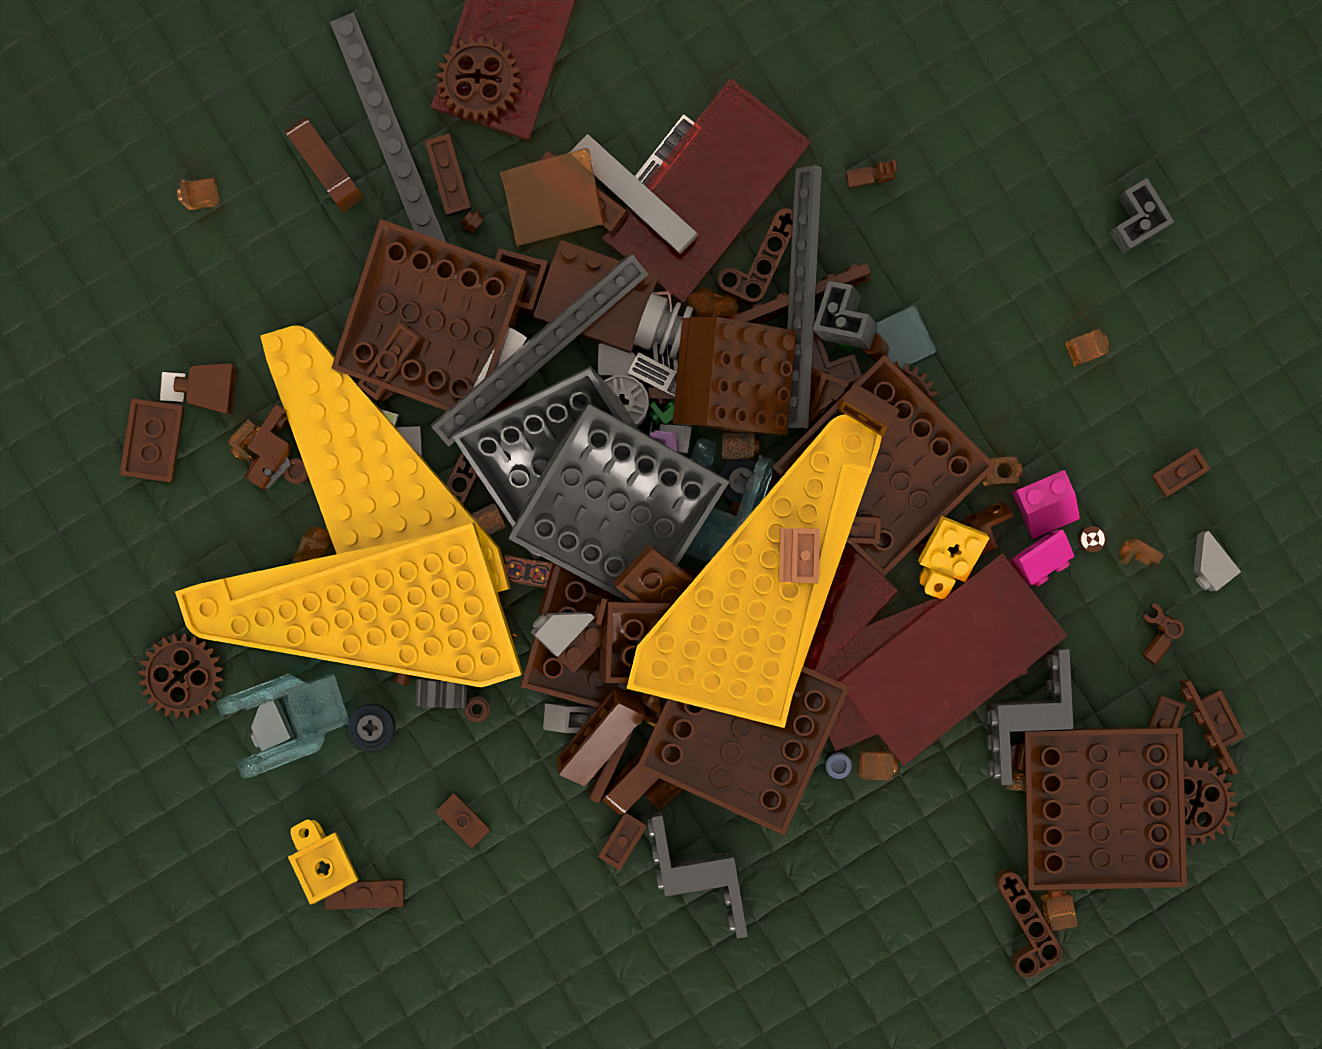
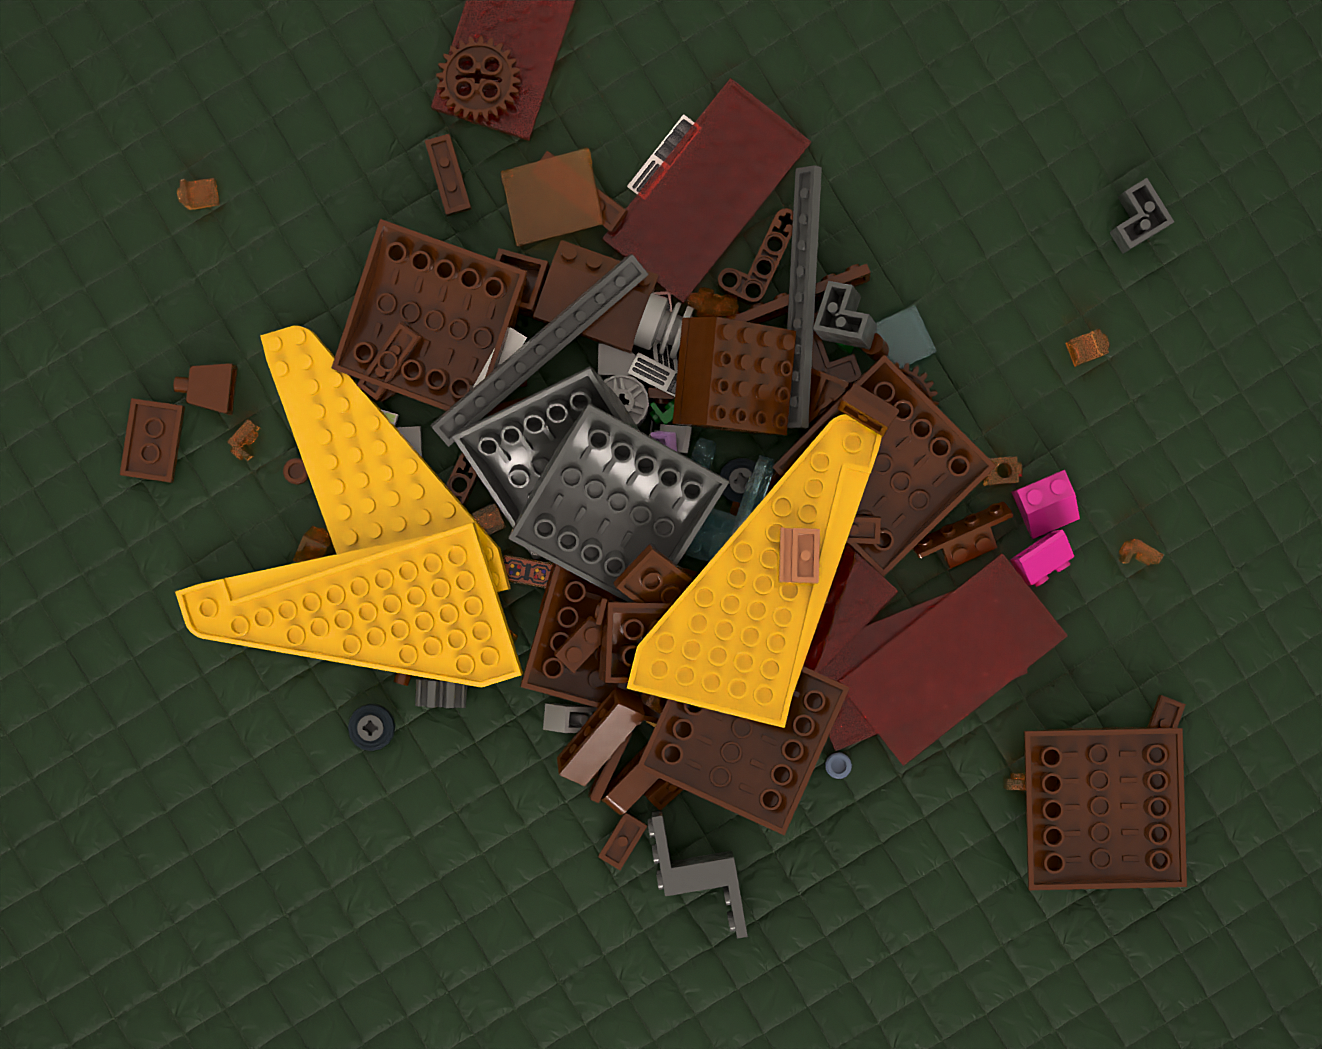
(167, 389): white sticker -> none
(167, 657): reddish brown gear -> none
(270, 726): light grey slope -> none
(271, 451): reddish brown plate -> none
(312, 710): clear light blue plate -> none
(315, 850): yellow plate -> none
(324, 164): reddish brown beam -> none
(368, 895): reddish brown plate -> none
(386, 126): dark grey plate -> none
(463, 820): reddish brown plate -> none
(469, 709): reddish brown plate -> none
(471, 221): reddish brown plate -> none
(560, 629): light grey slope -> none
(638, 197): light grey tile -> none
(739, 445): clear orange bracket -> none
(877, 765): clear orange brick -> none
(882, 172): reddish brown bar -> none
(940, 565): yellow plate -> none
(1018, 756): reddish brown plate -> none
(1024, 919): reddish brown beam -> none
(1030, 715): dark grey bracket -> none
(1059, 910): clear orange brick -> none
(1092, 539): reddish brown tile -> none
(1170, 630): reddish brown bar -> none
(1180, 472): reddish brown plate -> none
(1212, 563): light grey slope -> none
(1215, 808): reddish brown gear -> none
(1217, 721): reddish brown bracket -> none

